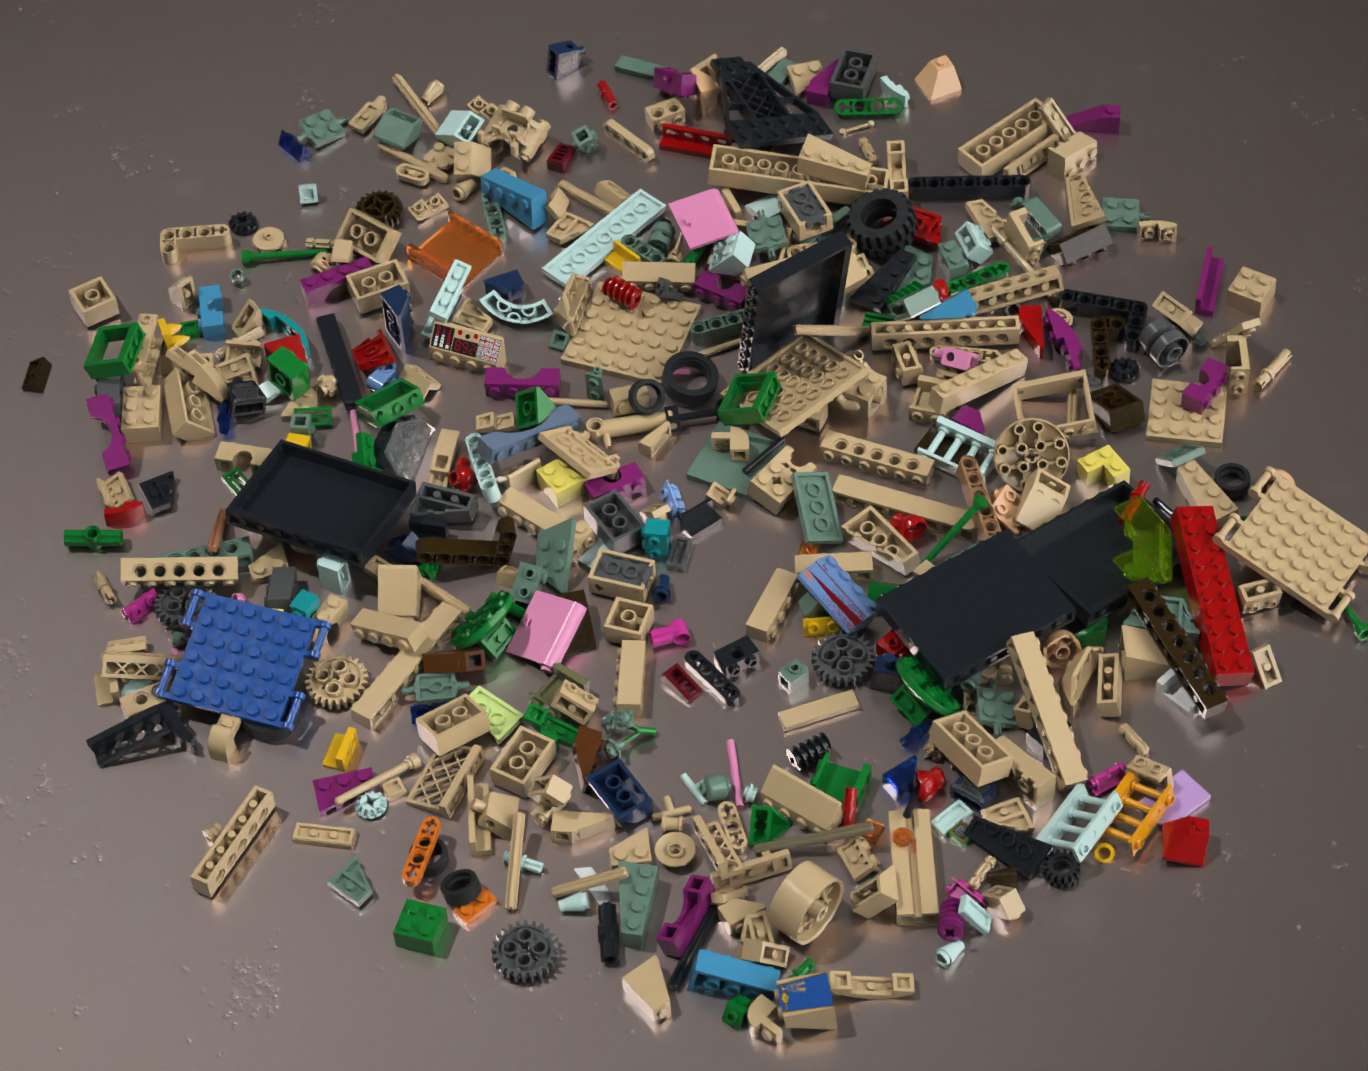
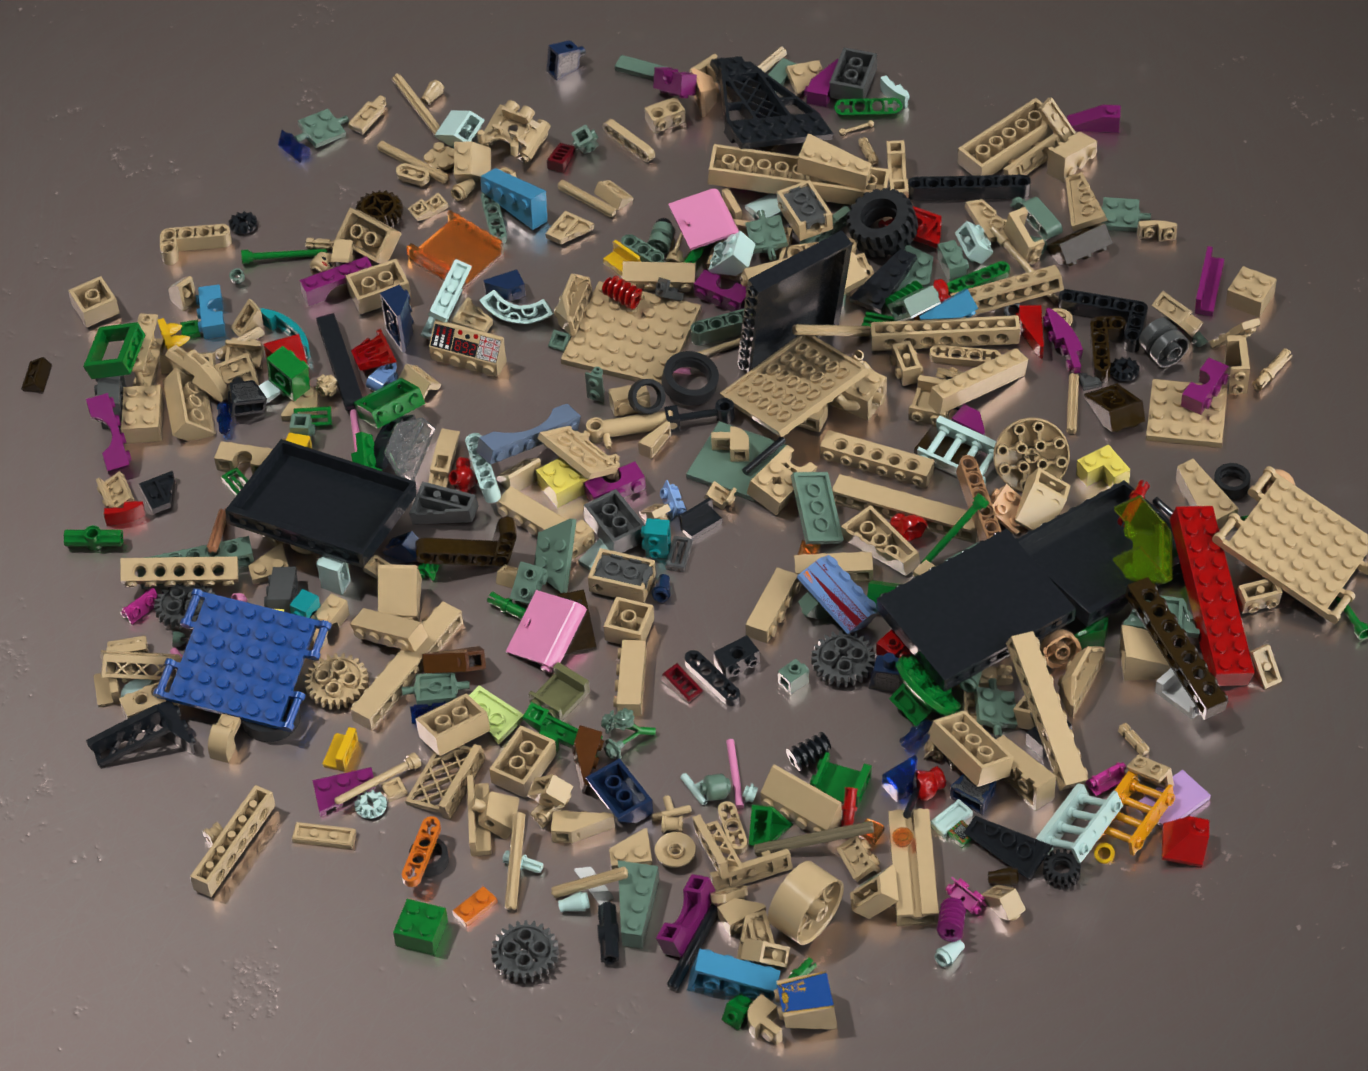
(104, 588): tan pin -> none
(269, 239): tan piece -> none
(308, 193): light aqua tile -> none
(351, 882): sand green wing -> none
(398, 128): sand green slope -> none
(428, 527): black panel -> none
(444, 596): tan axle -> none
(457, 879): black tyre -> none
(482, 108): tan slope -> none
(487, 626): green bracket -> none
(490, 423): tan slope -> none
(500, 383): magenta arch -> none
(532, 407): green slope -> none
(557, 203): tan slope -> none
(574, 702): tan brick -> none
(580, 402): tan bar -> none
(597, 243): light aqua plate -> none
(607, 94): red axle -> none
(648, 989): tan slope -> none
(675, 632): dark pink piece -> none
(690, 145): red fence -> none
(768, 387): green window -> none
(818, 710): tan tile -> none
(820, 626): yellow hinge -> none
(871, 987): tan slope -> none
(938, 79): light nougat slope -> none
(962, 360): bright pink torso -> none
(974, 914): light aqua tile -> none
(982, 872): tan axle -> none
(1010, 815): tan wing -> none
(1058, 384): tan window -> none
(1109, 684): tan brick -> none
(1180, 455): sand green tile -> none

